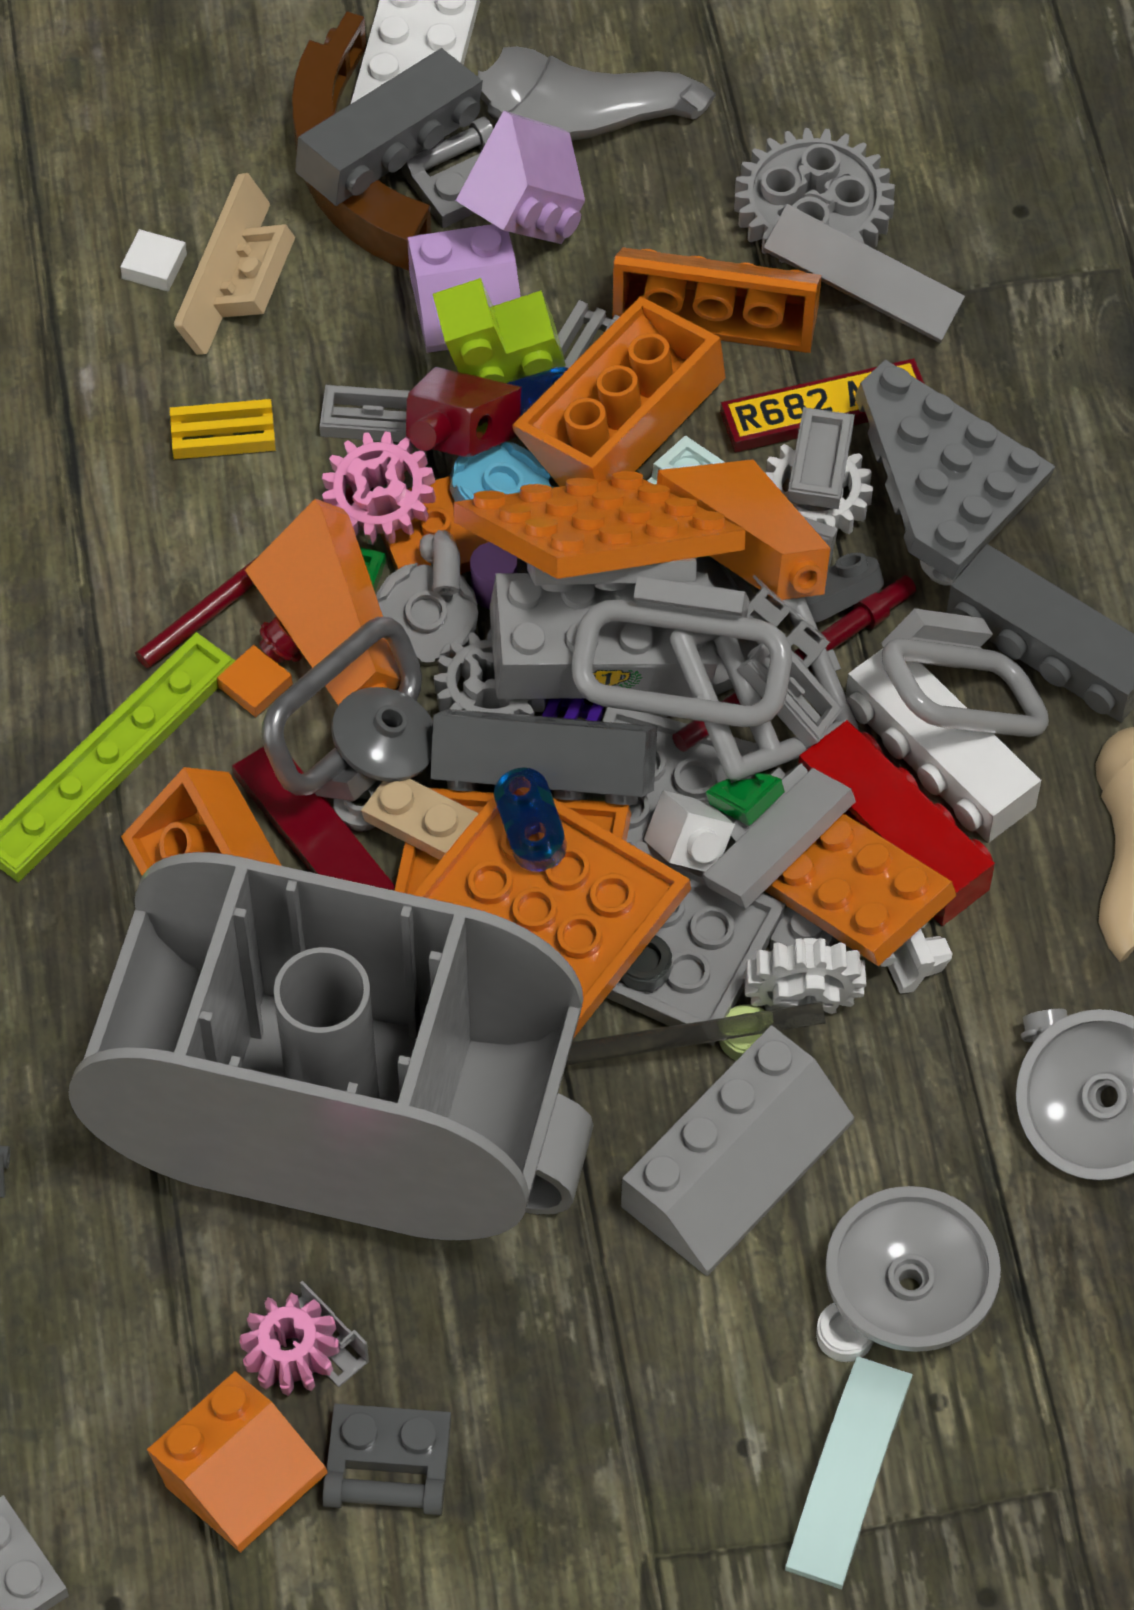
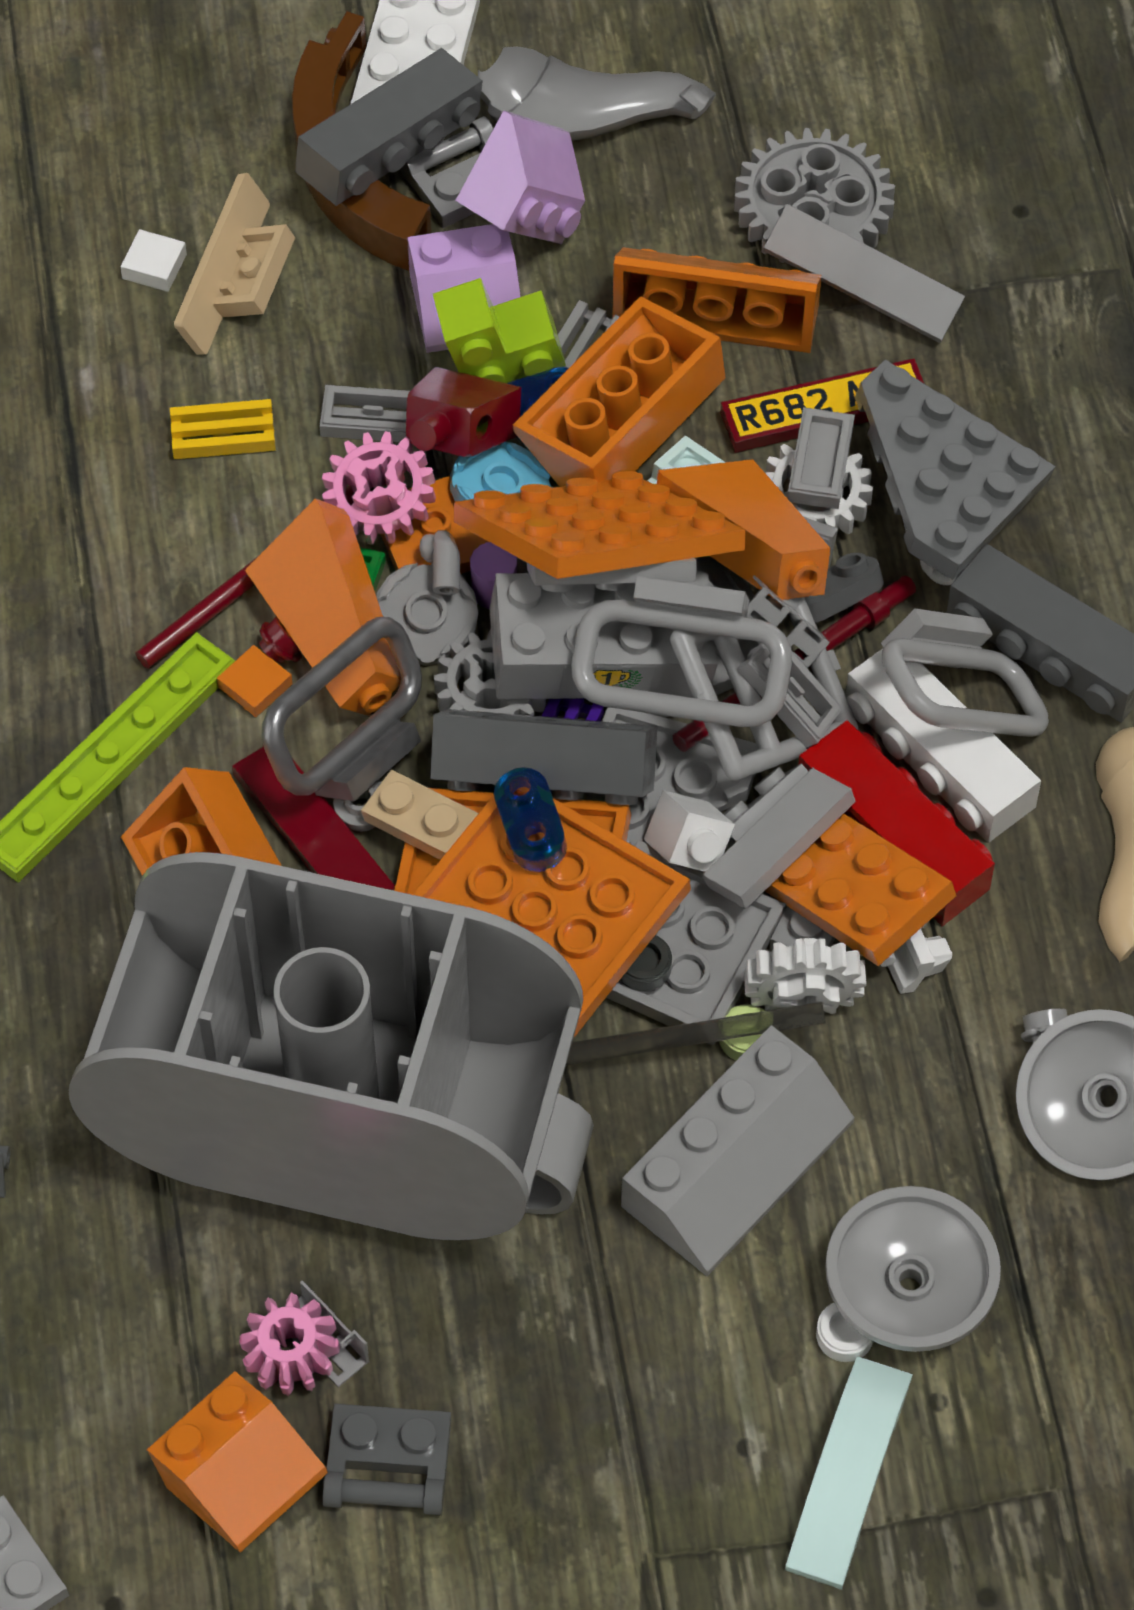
(379, 749): dark grey dish -> none
(746, 798): green tile -> none

